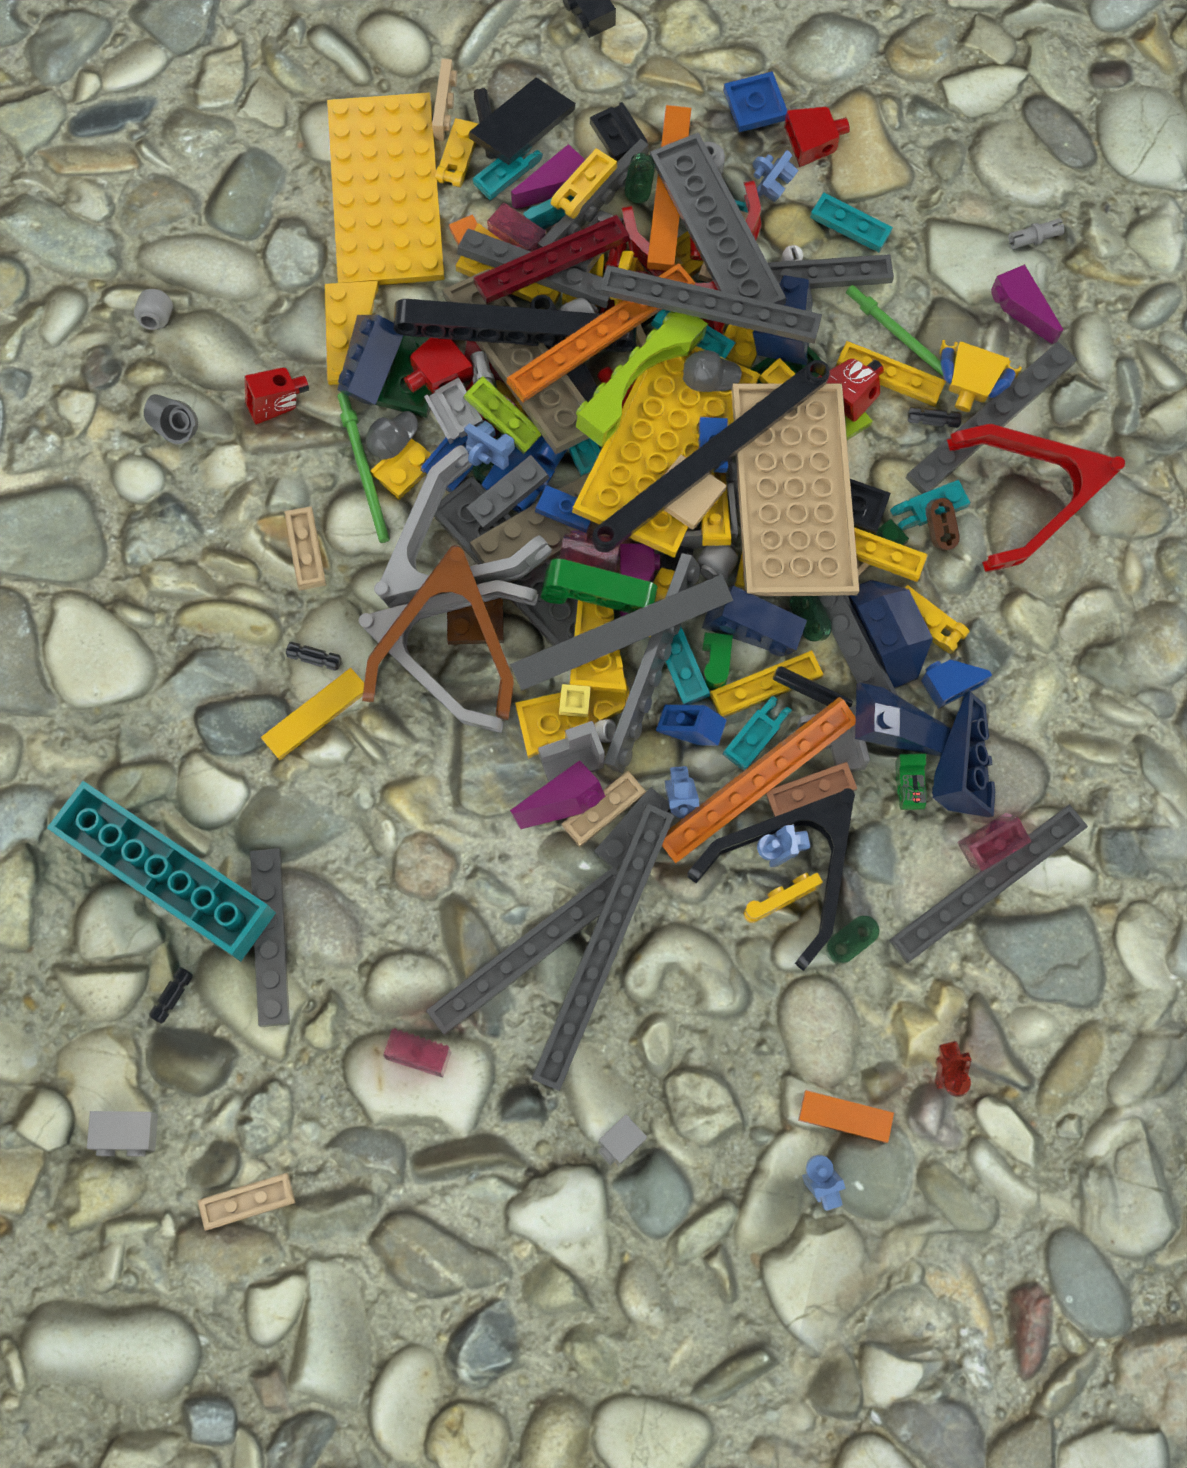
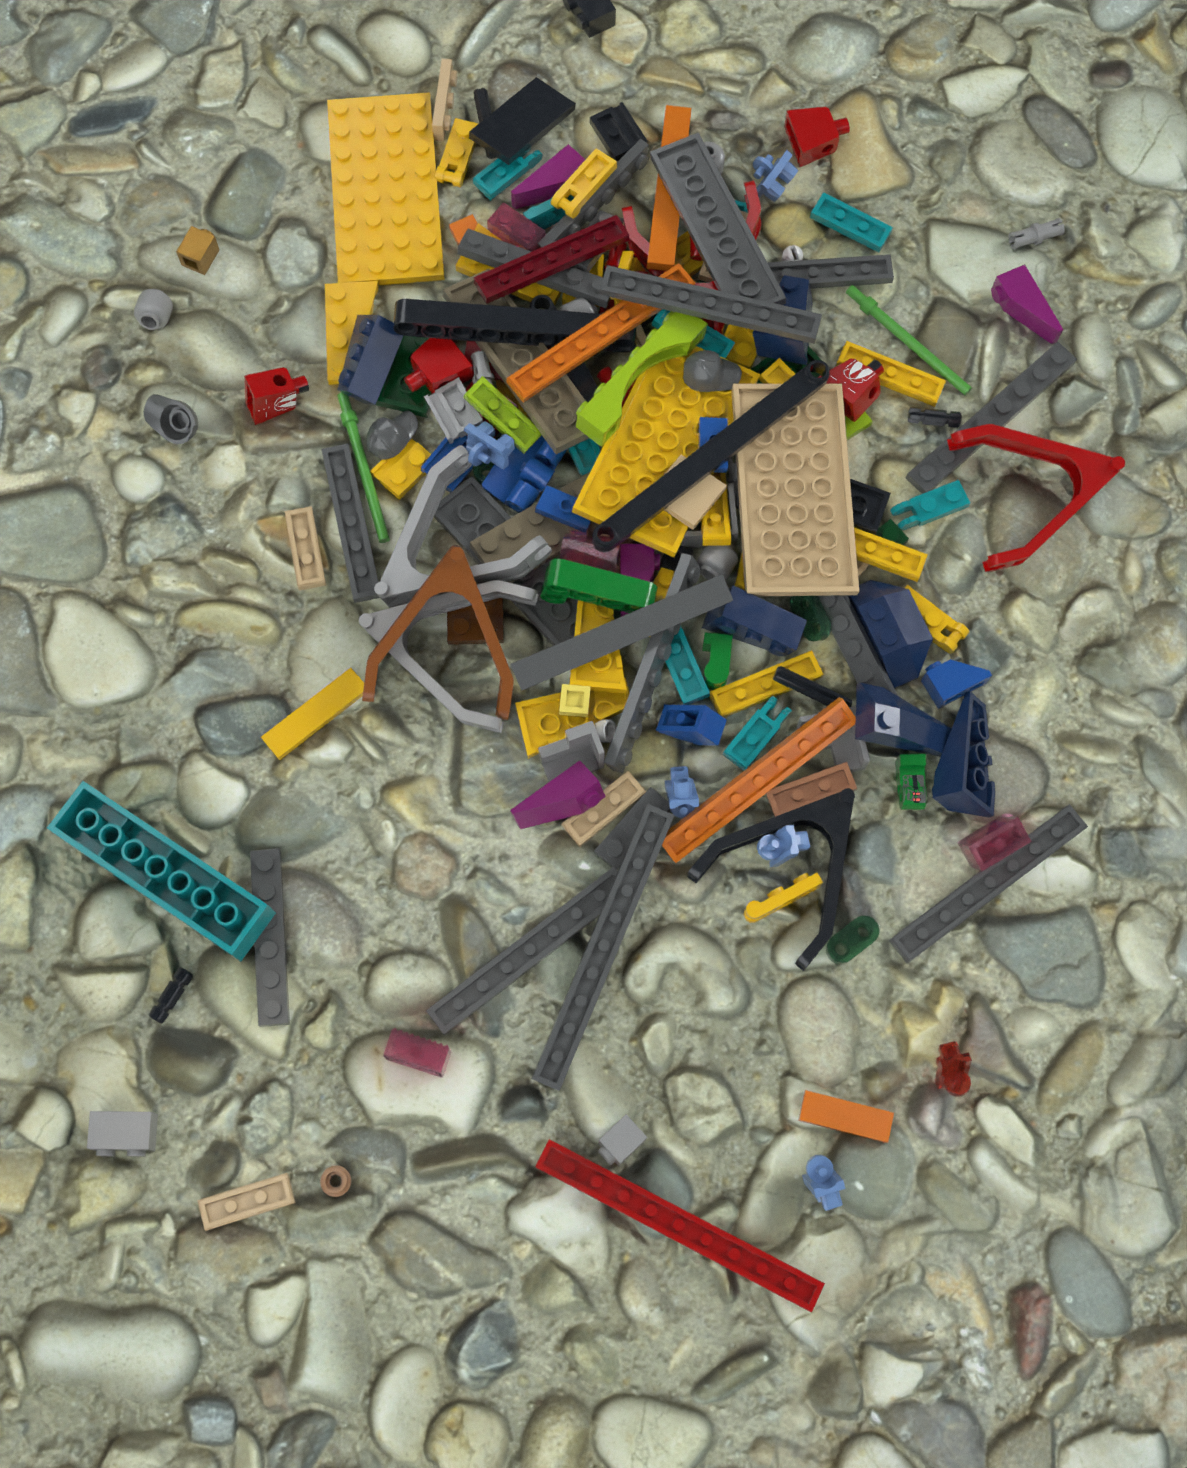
(198, 250): none -> pearl gold brick
(313, 656): black axle -> none
(328, 1174): none -> medium nougat plate
(351, 522): none -> dark grey plate
(508, 492): dark grey plate -> none
(640, 175): clear green plate -> none
(680, 1225): none -> red plate
(755, 101): blue plate -> none
(946, 520): reddish brown beam -> none
(975, 373): yellow torso -> none

